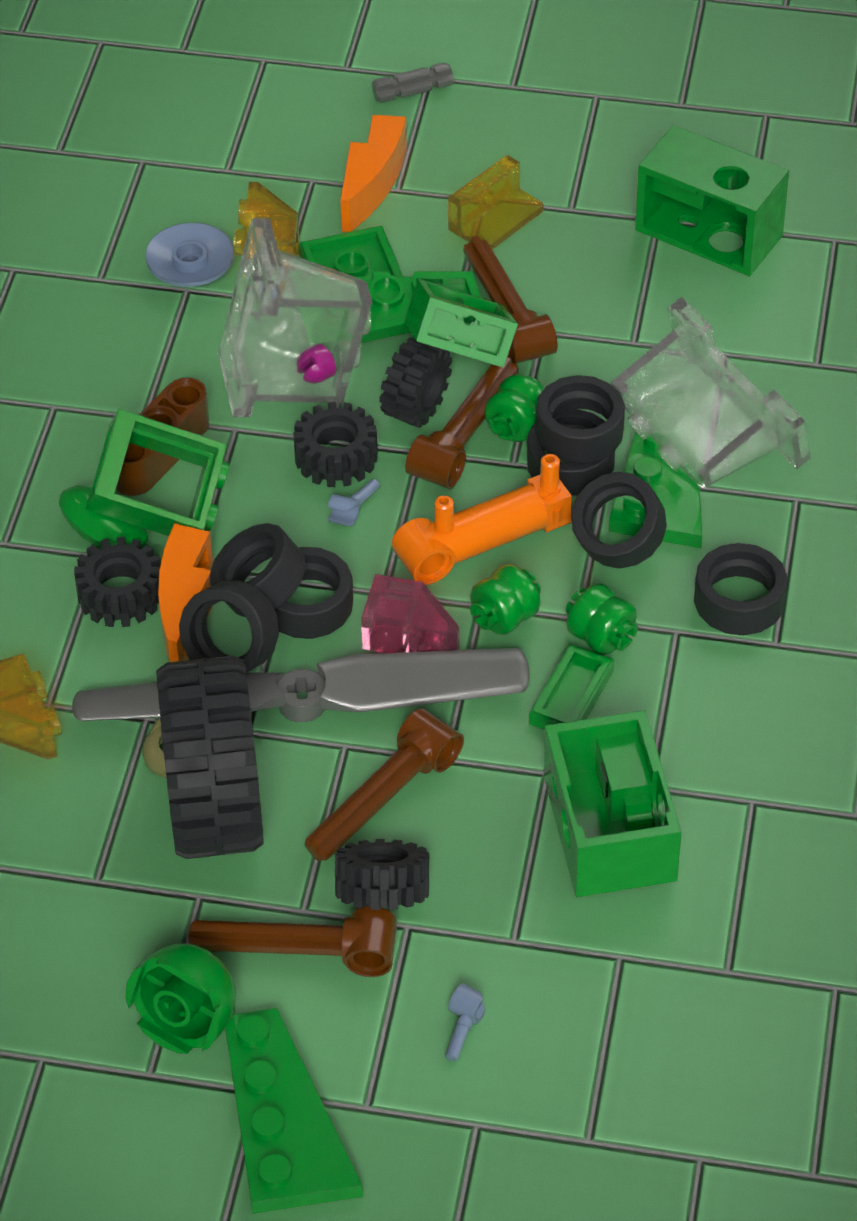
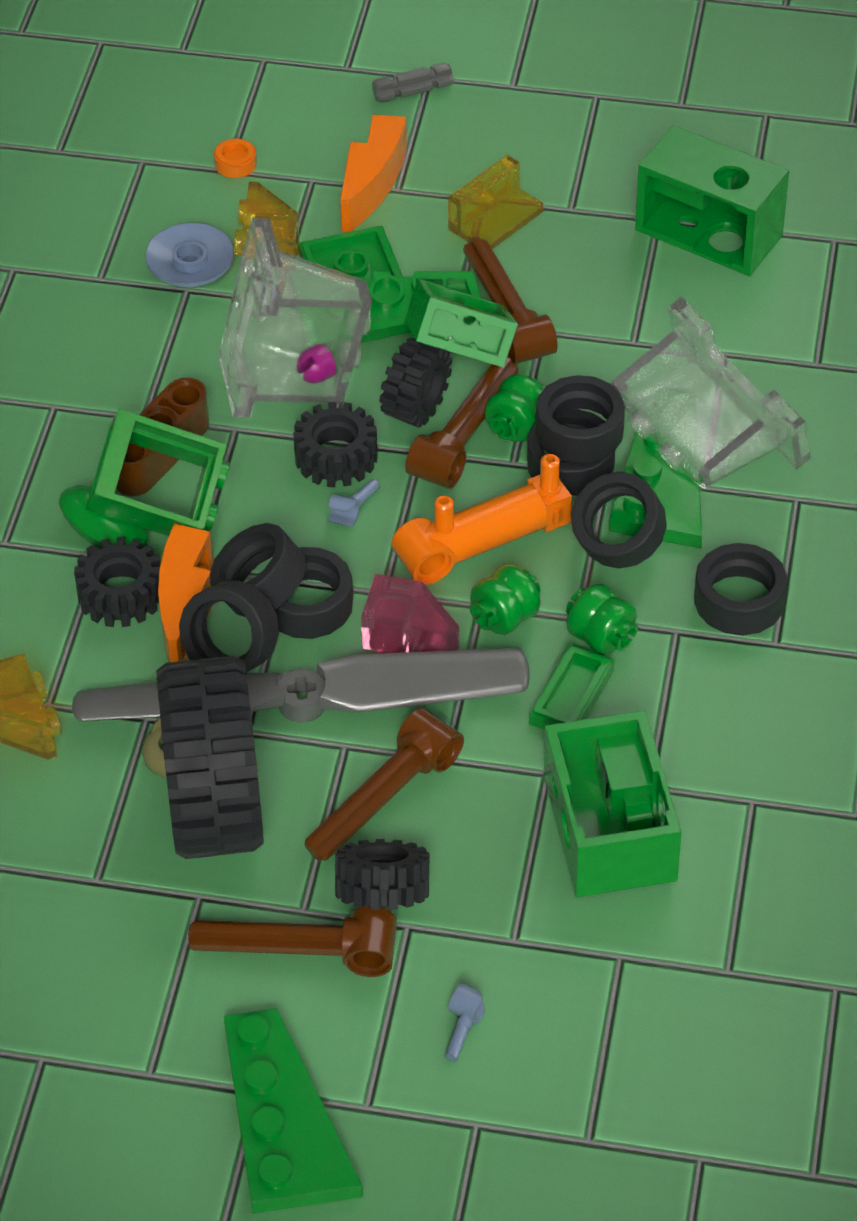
(182, 997): green cylinder -> none
(235, 158): none -> orange tile

